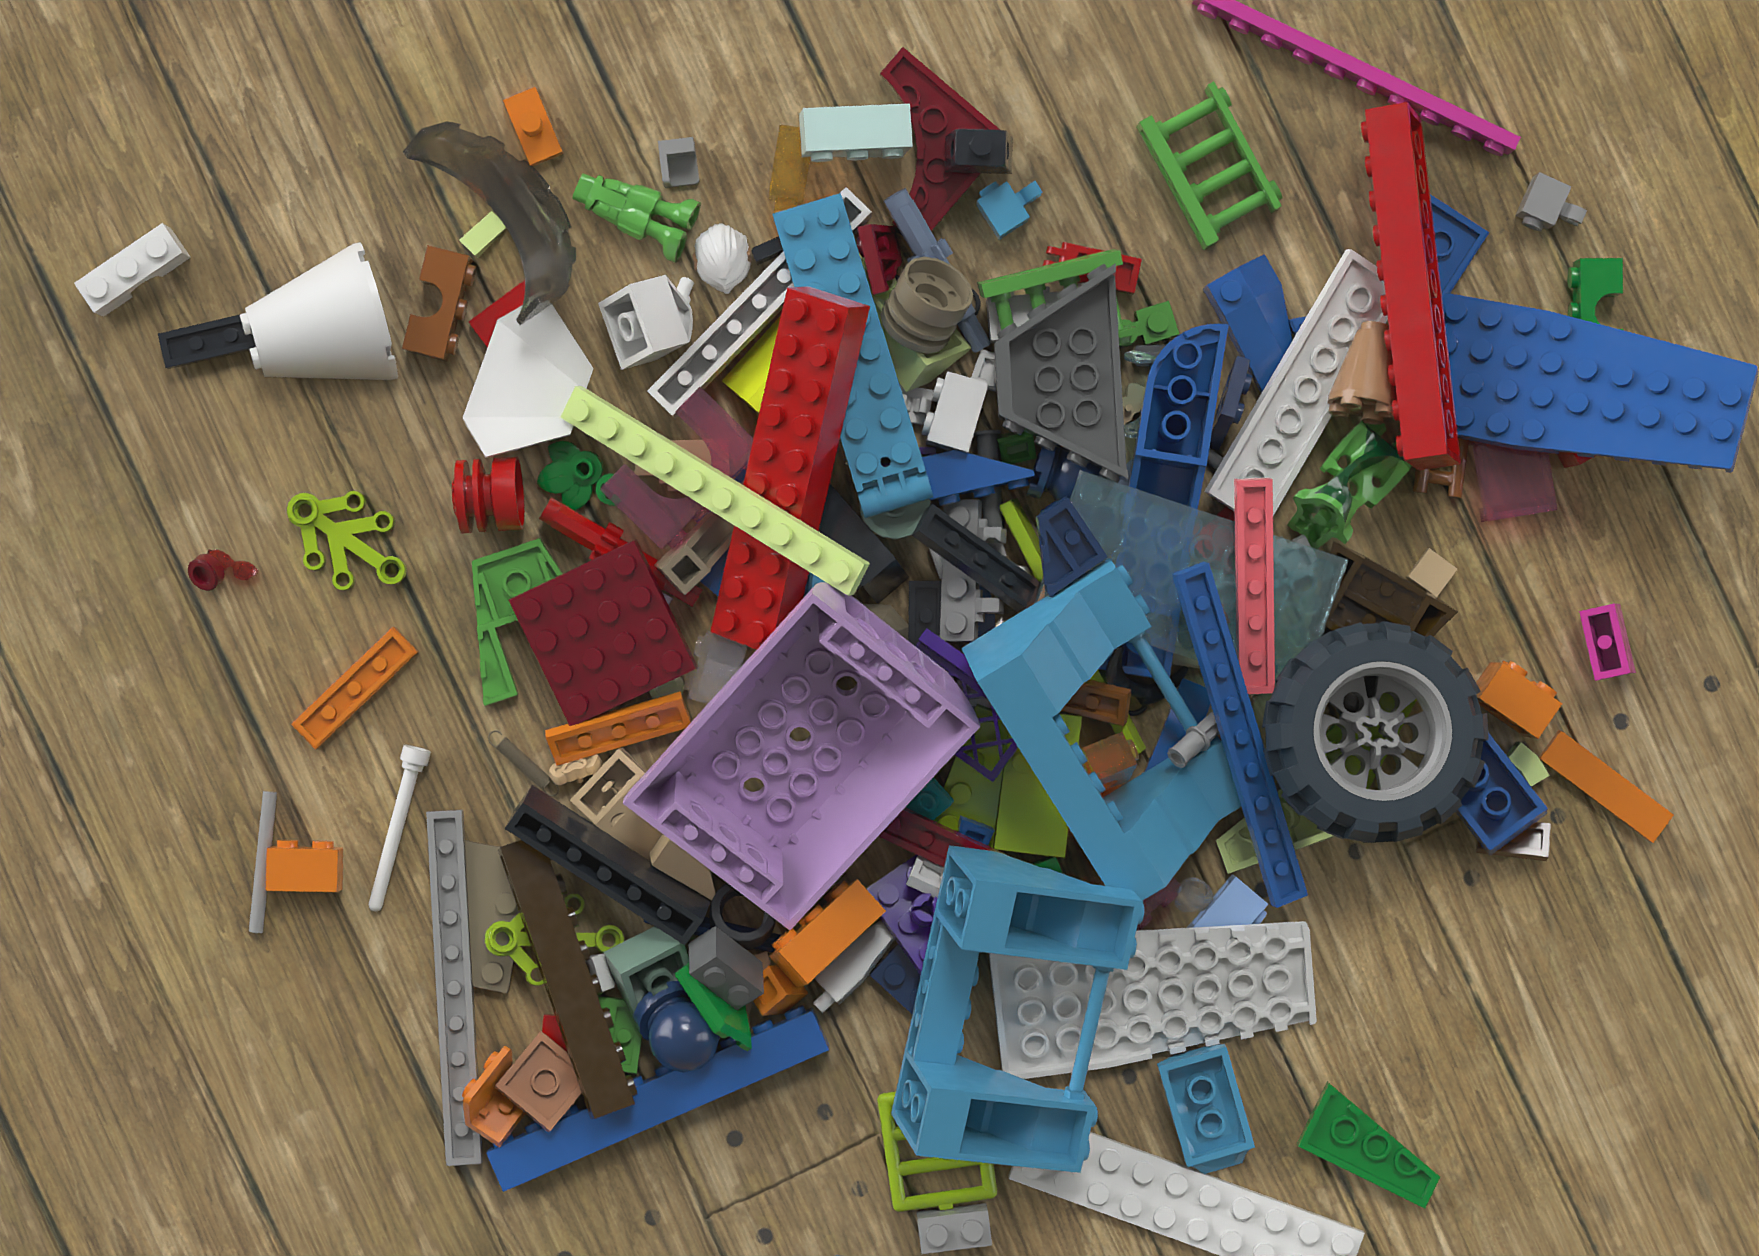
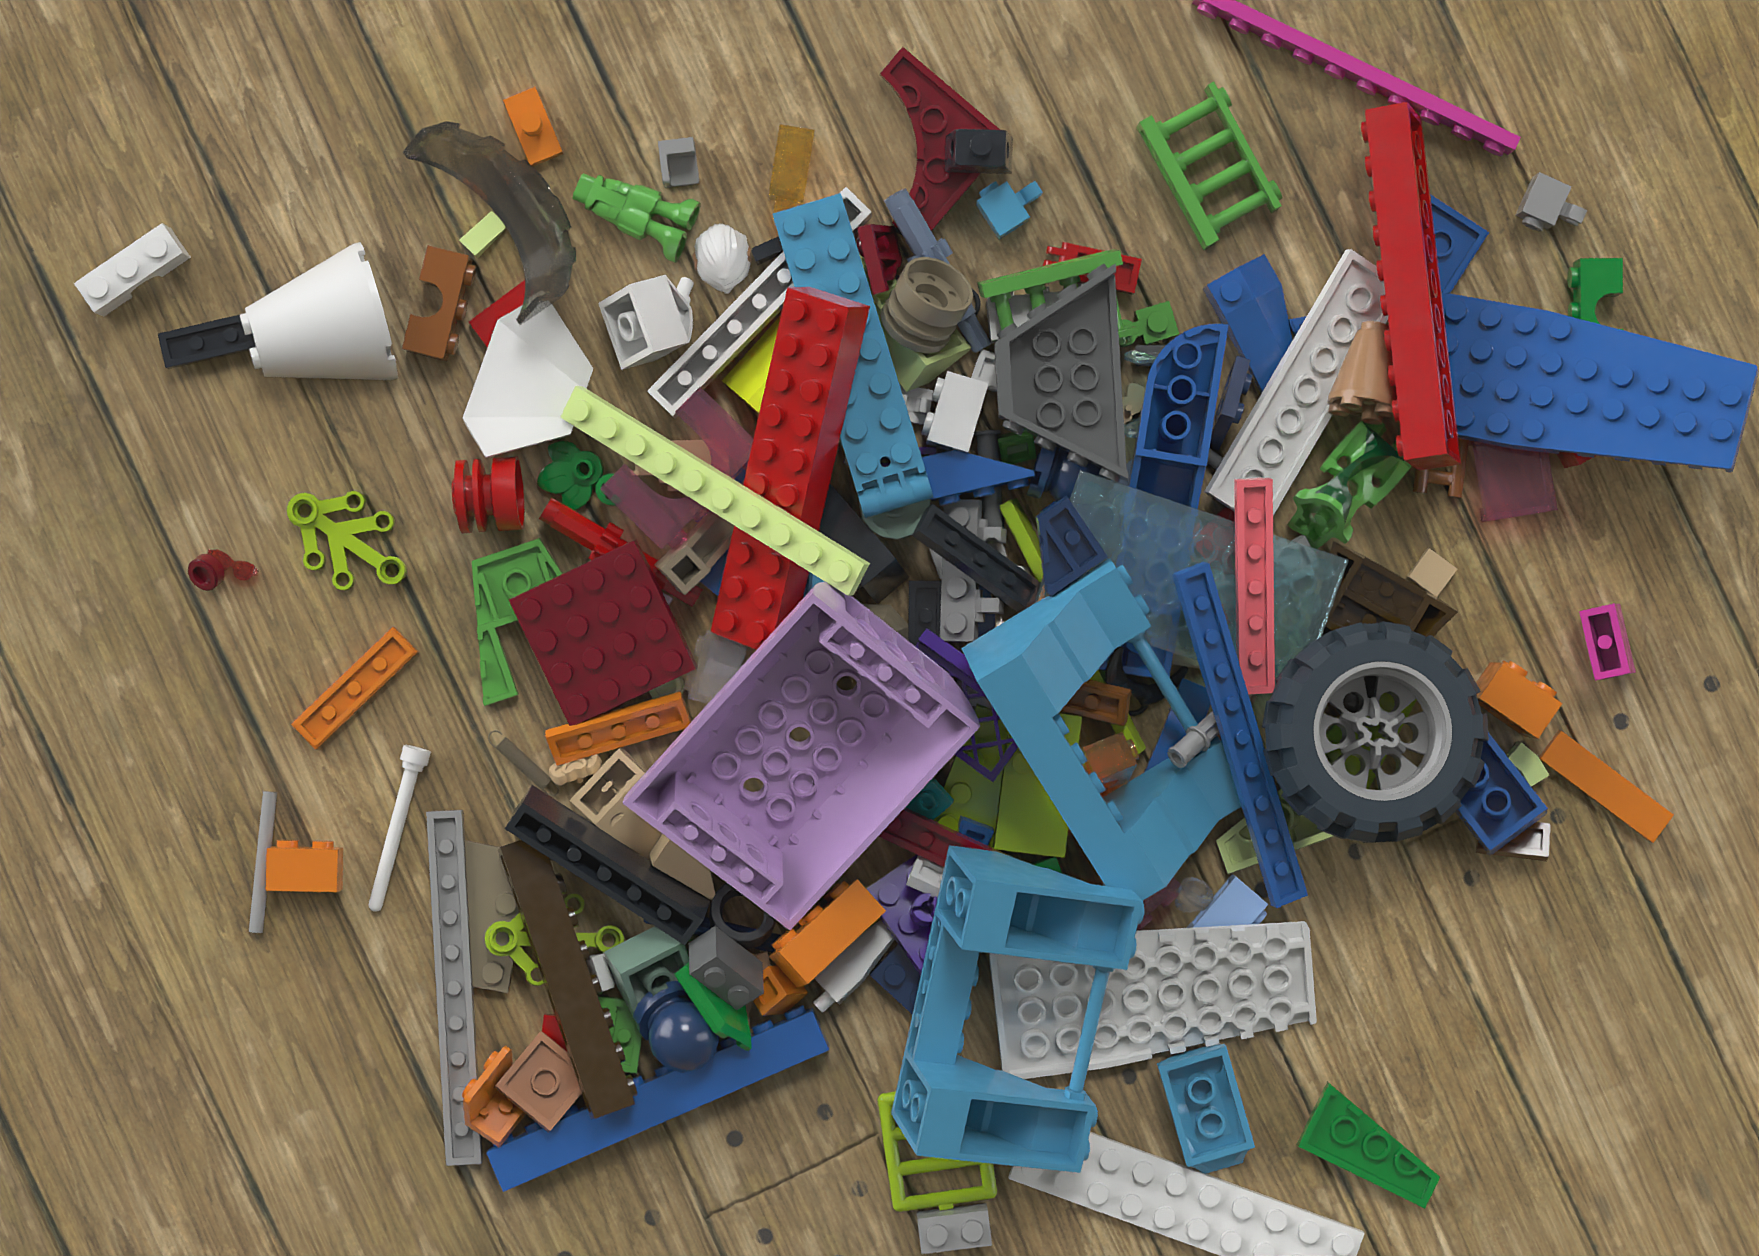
(855, 132): light aqua wedge -> none

